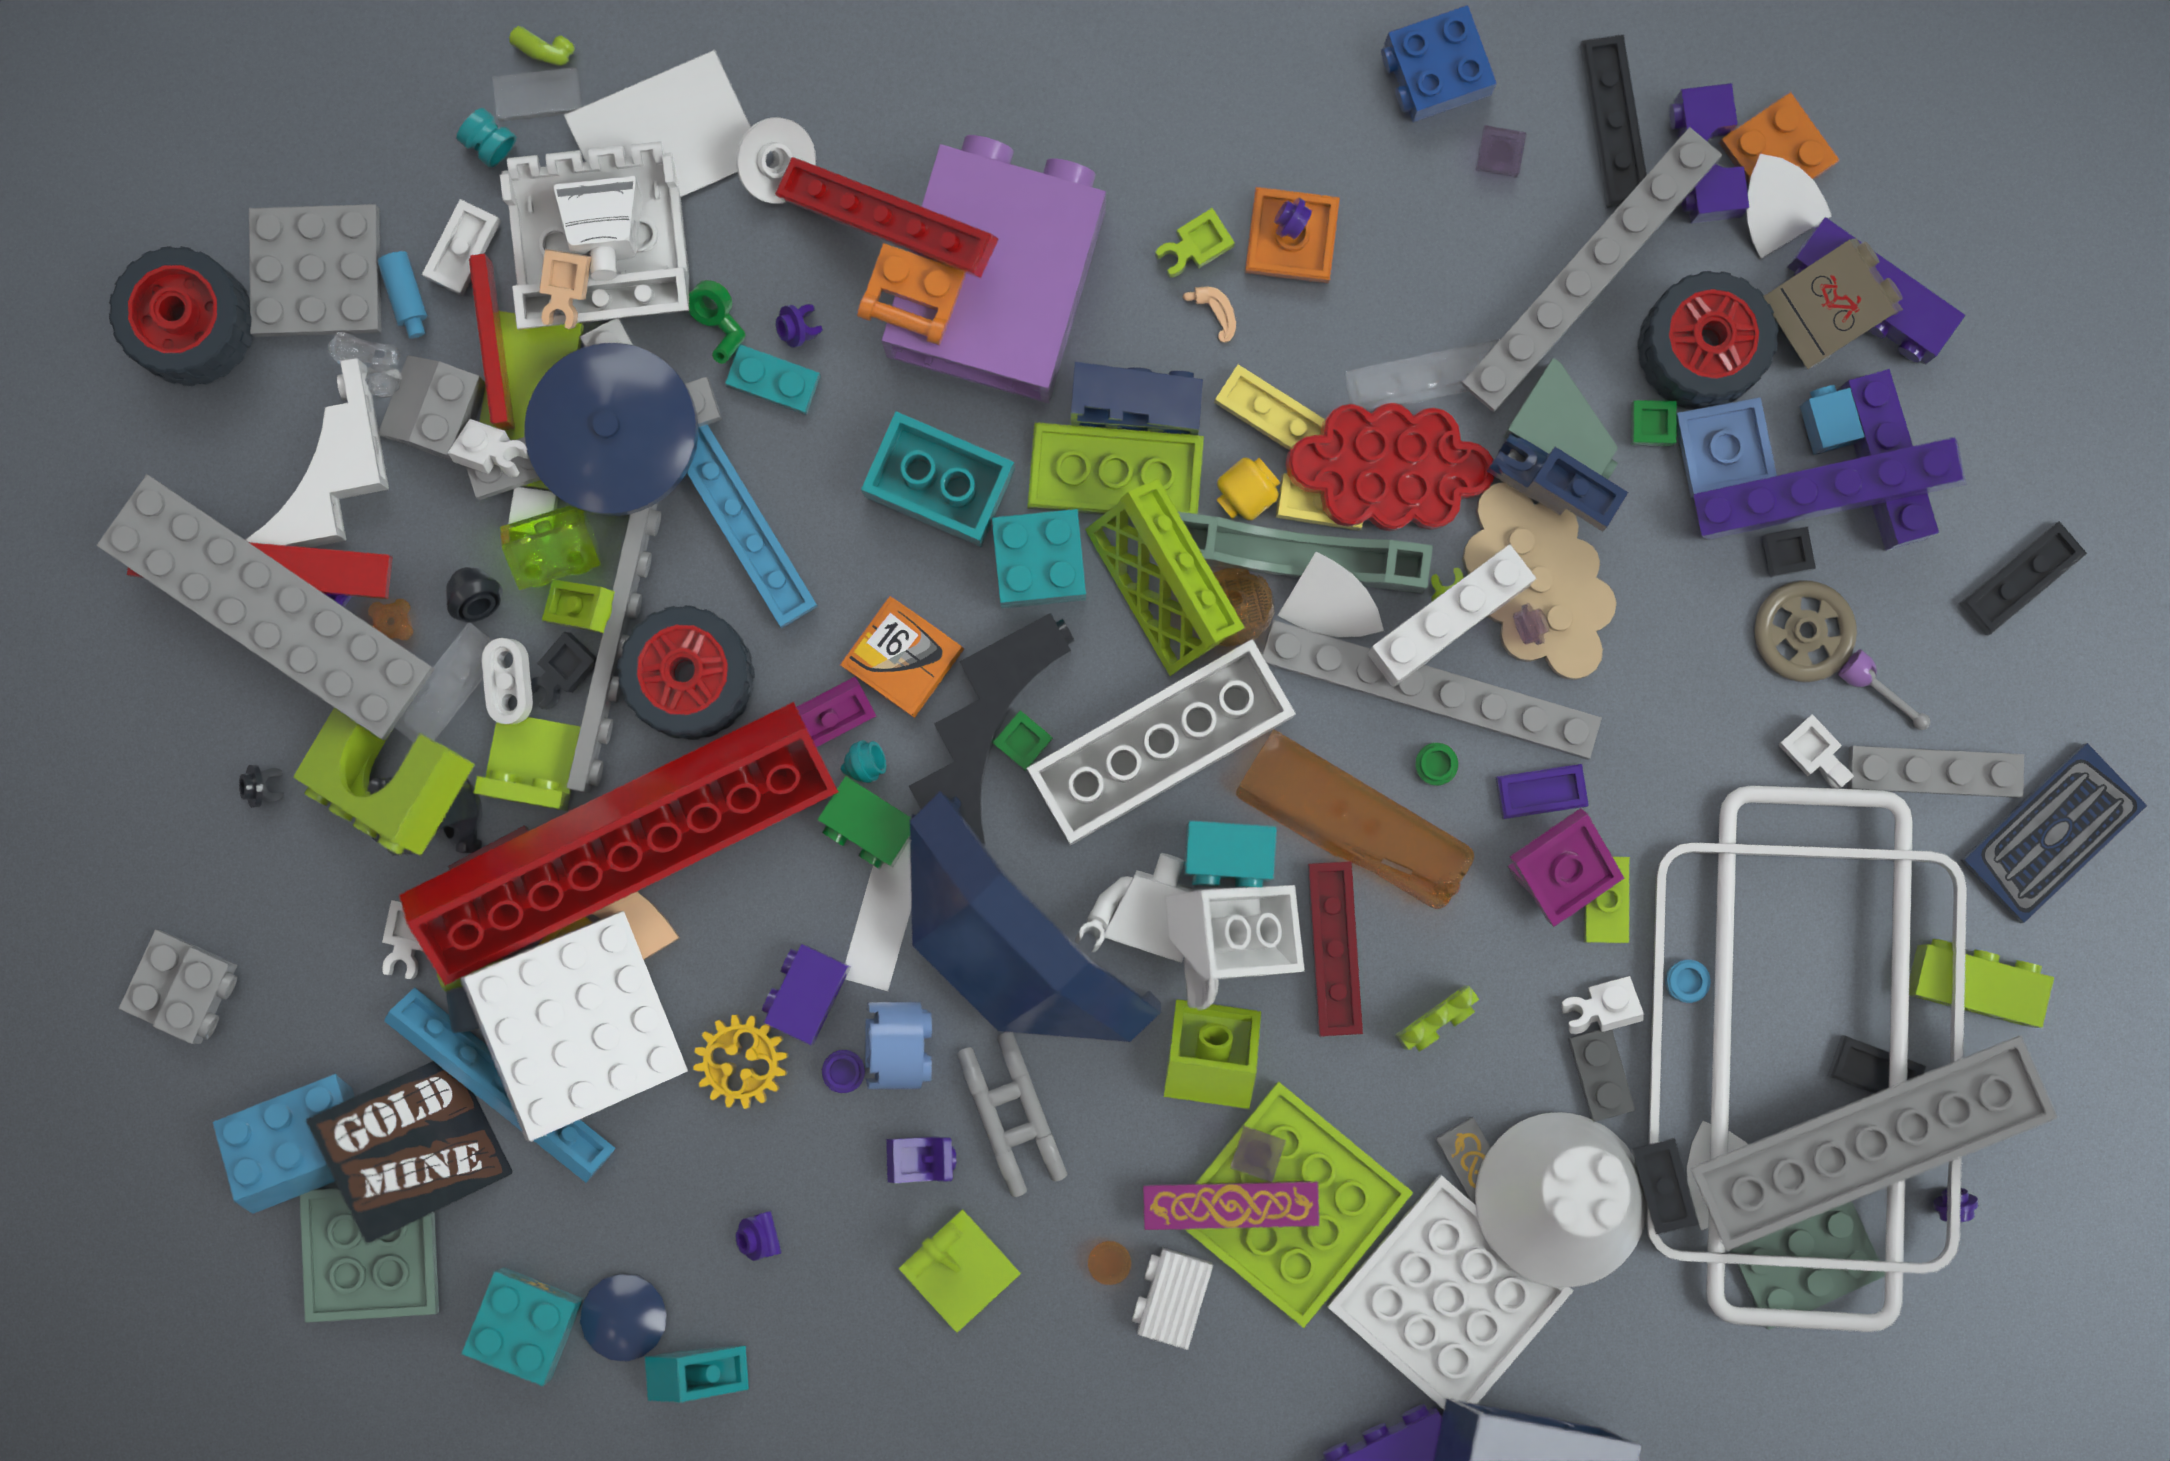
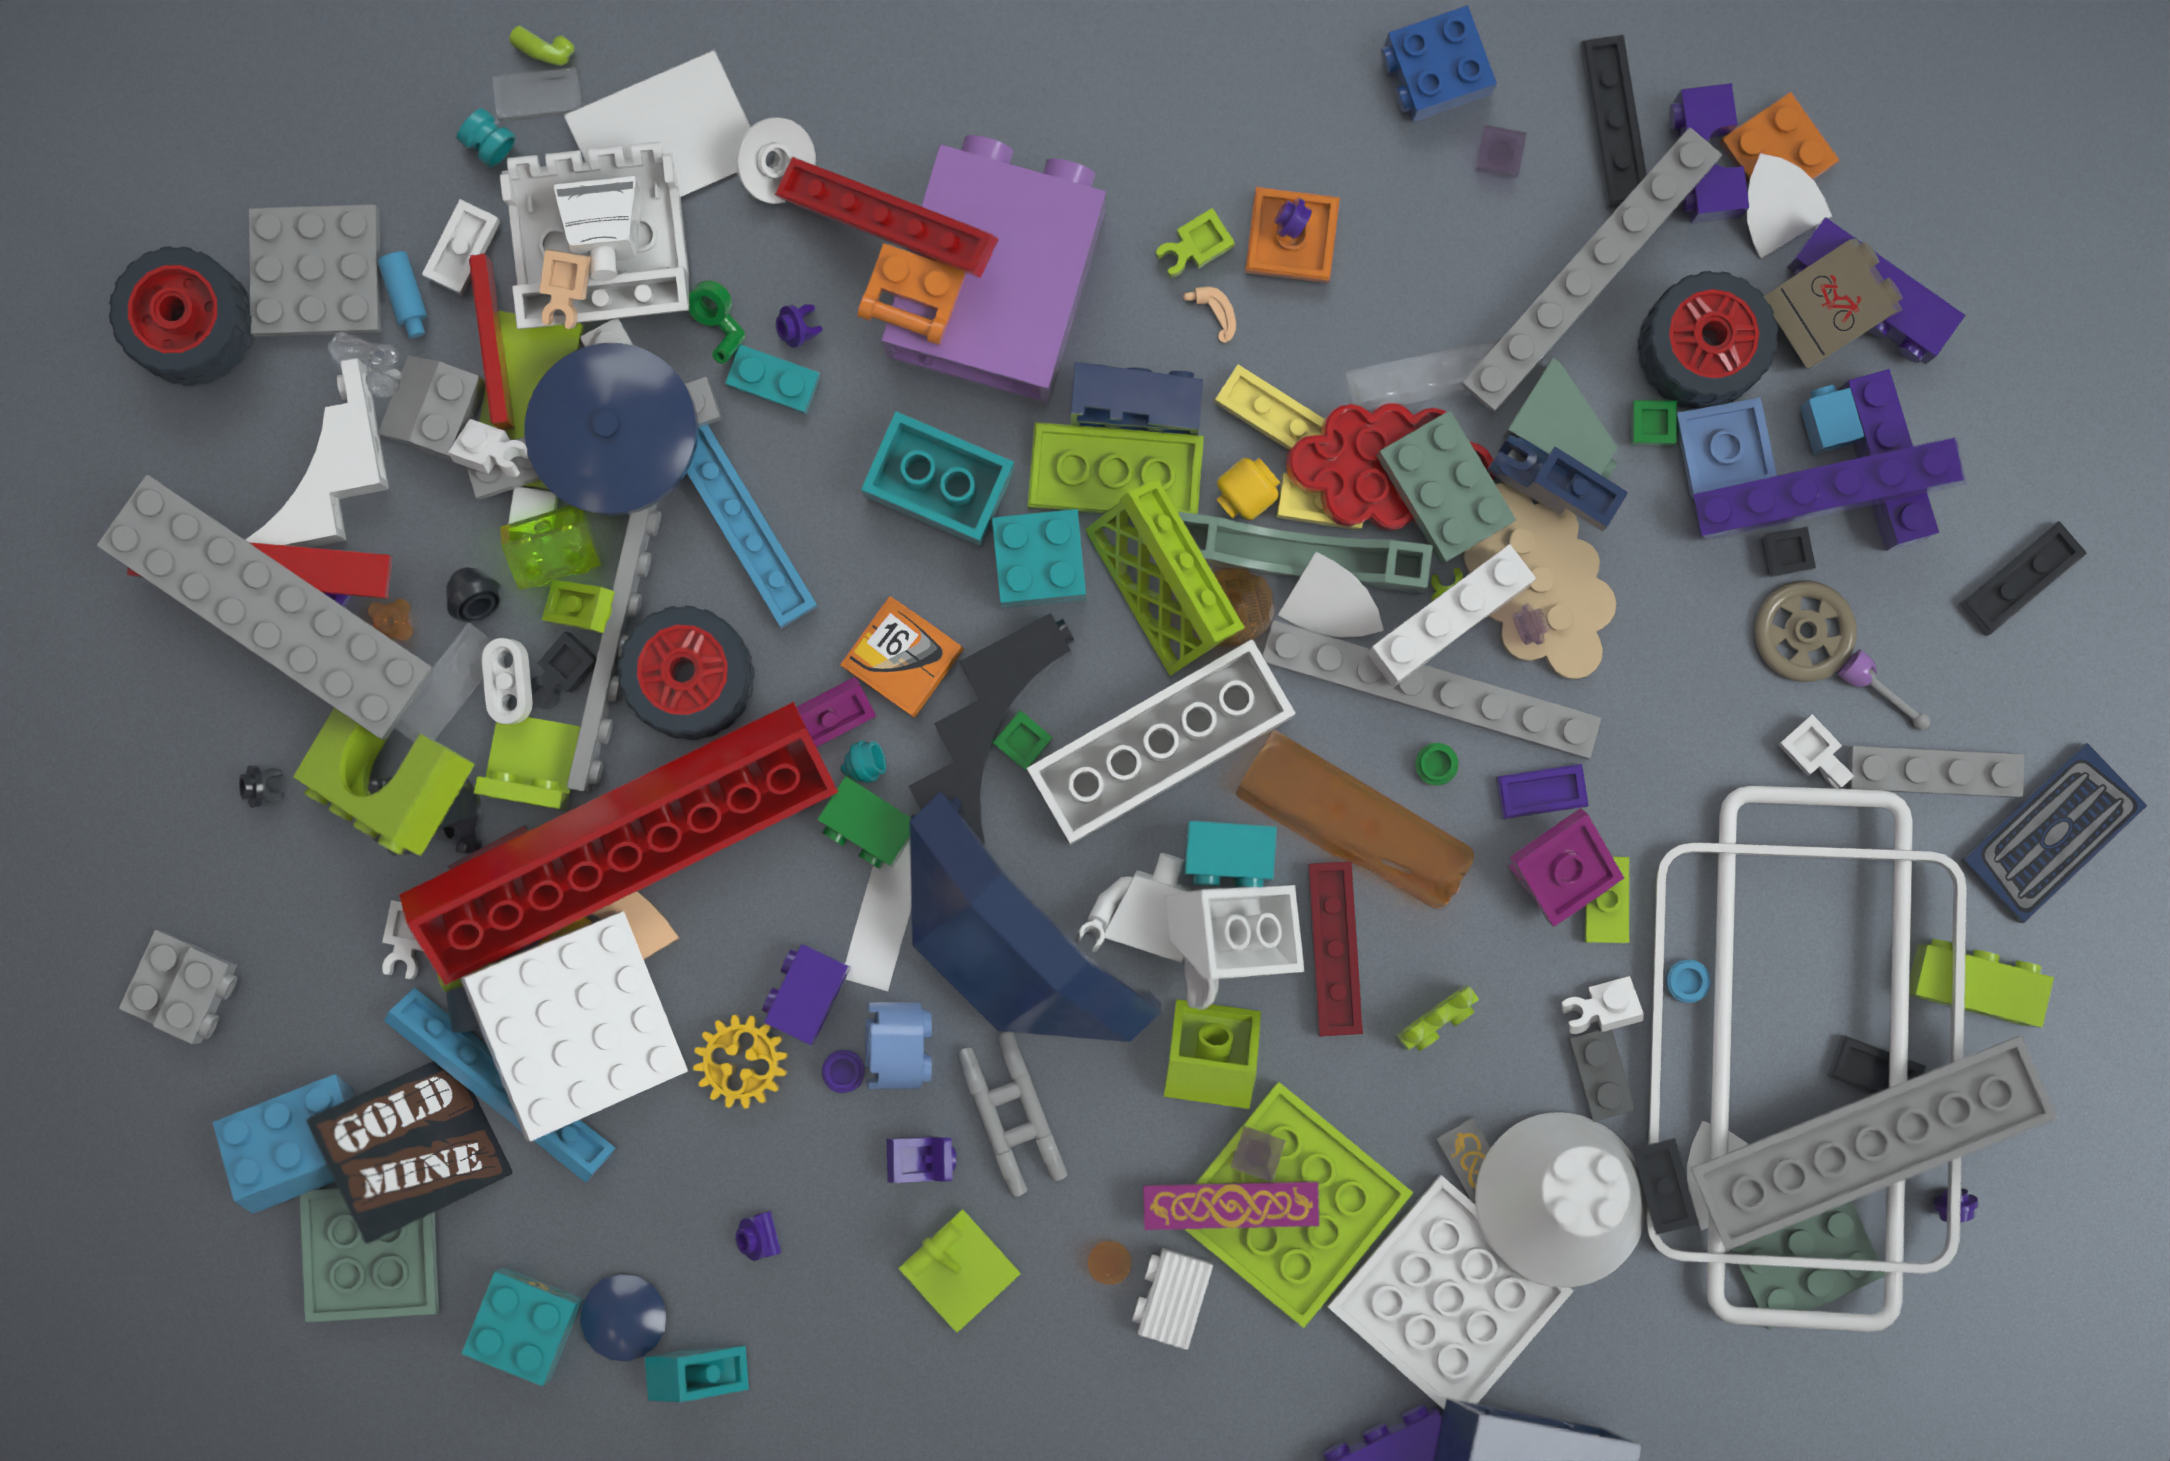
(1446, 487): none -> sand green plate

